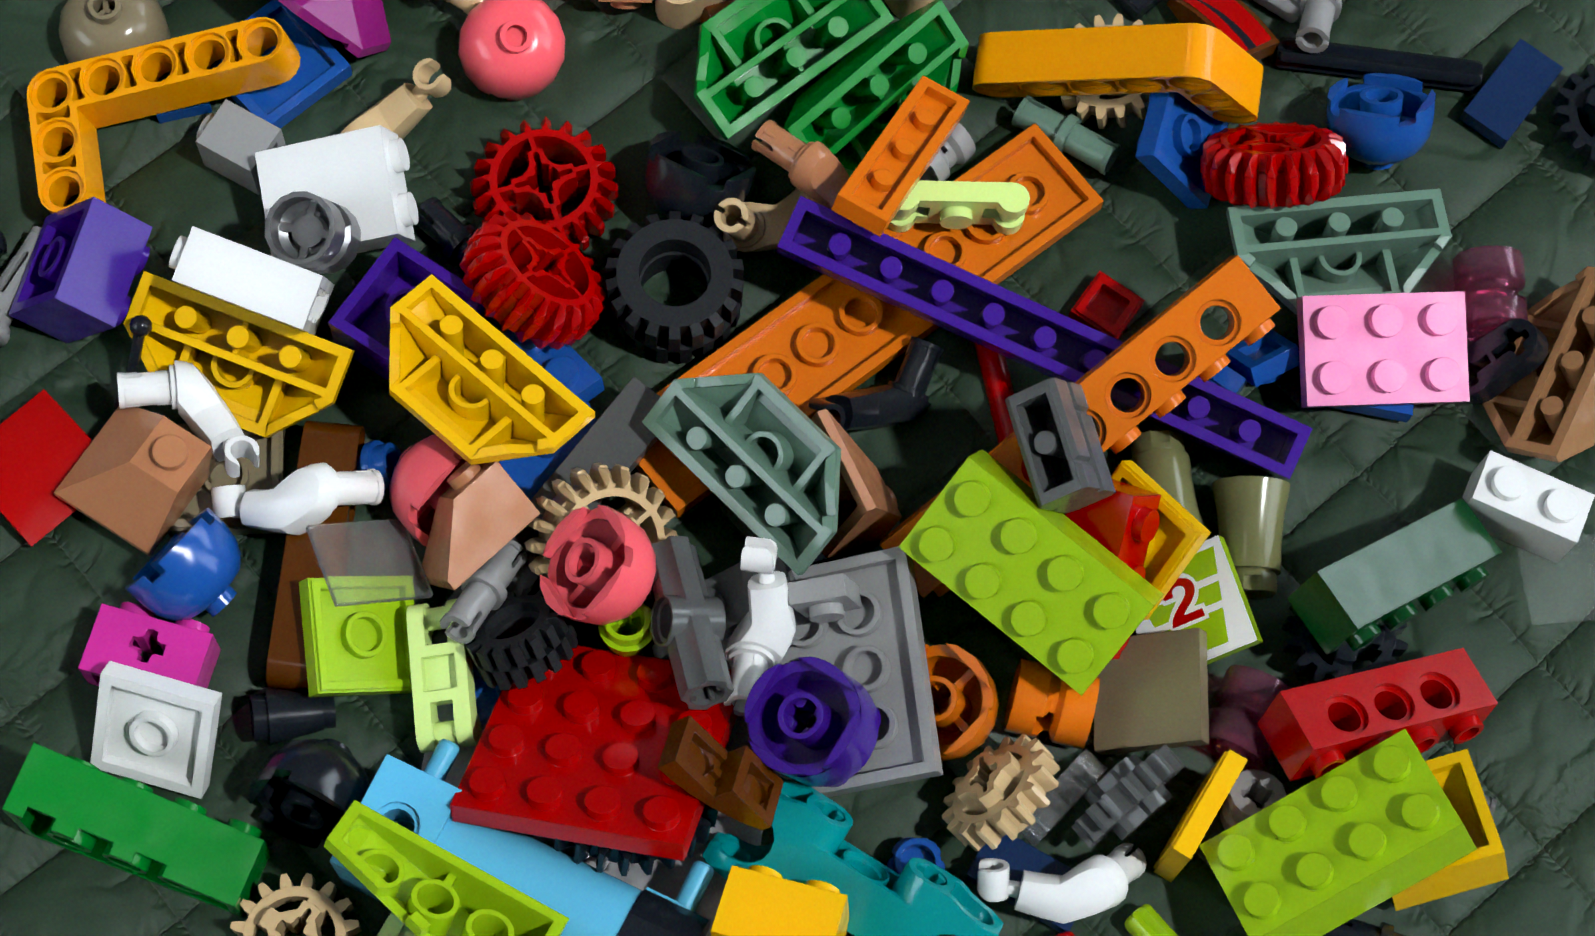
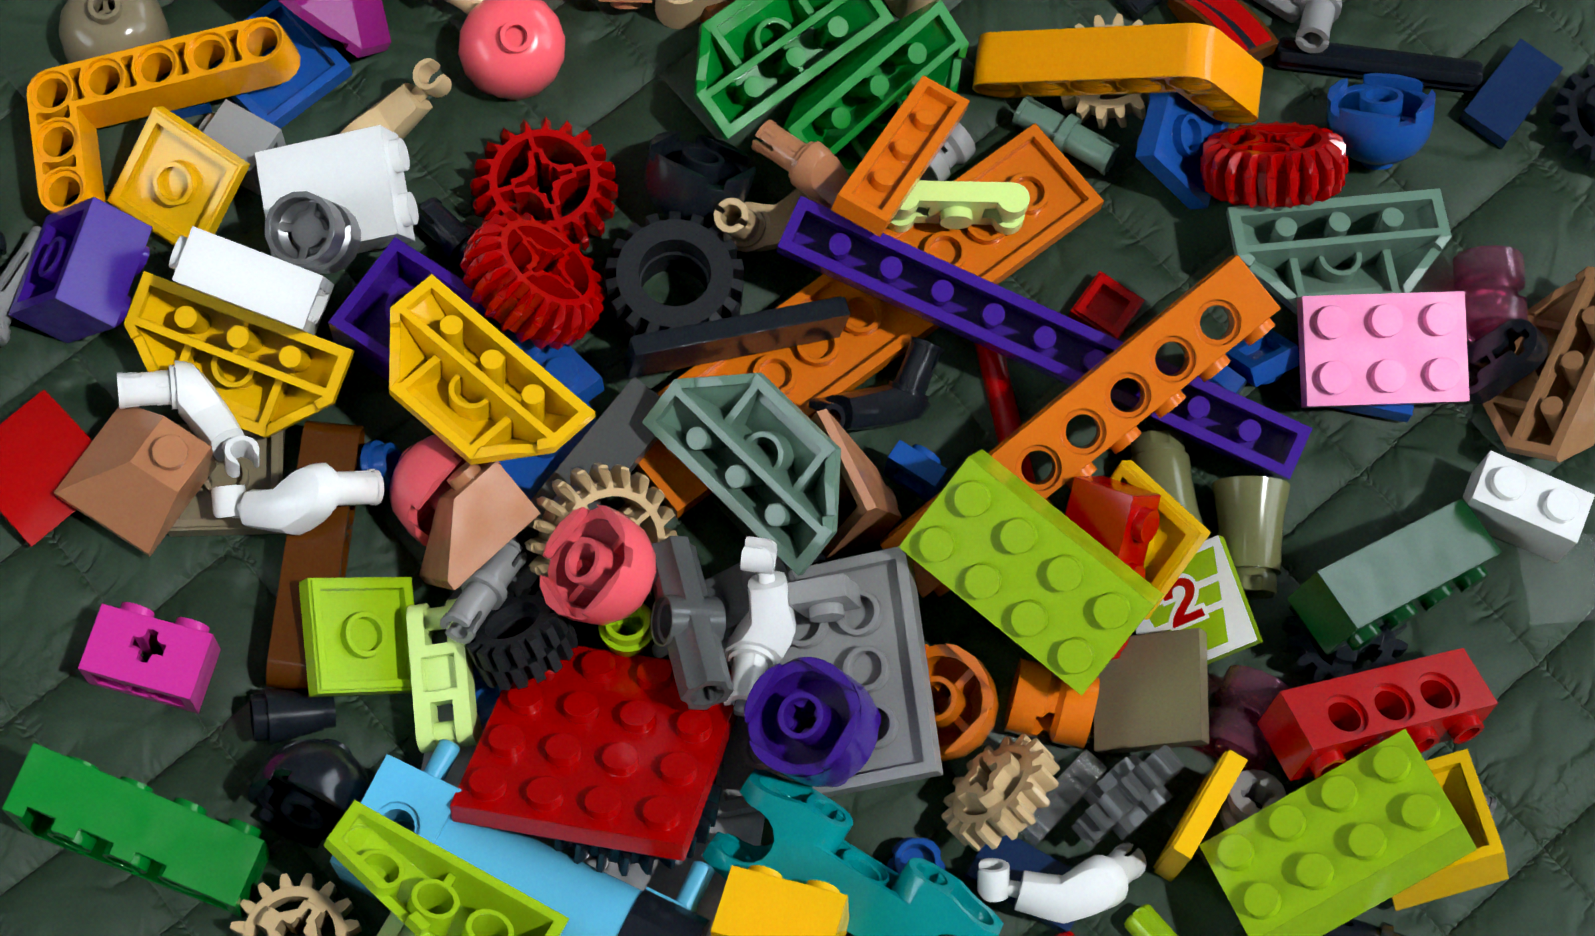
(140, 327): black hinge -> none
(155, 729): white plate -> none
(177, 178): none -> yellow tile
(190, 571): blue cylinder -> none
(369, 562): clear window -> none
(726, 781): reddish brown slope -> none
(735, 336): none -> black tile
(915, 470): none -> blue plate
(1060, 446): dark grey brick -> none

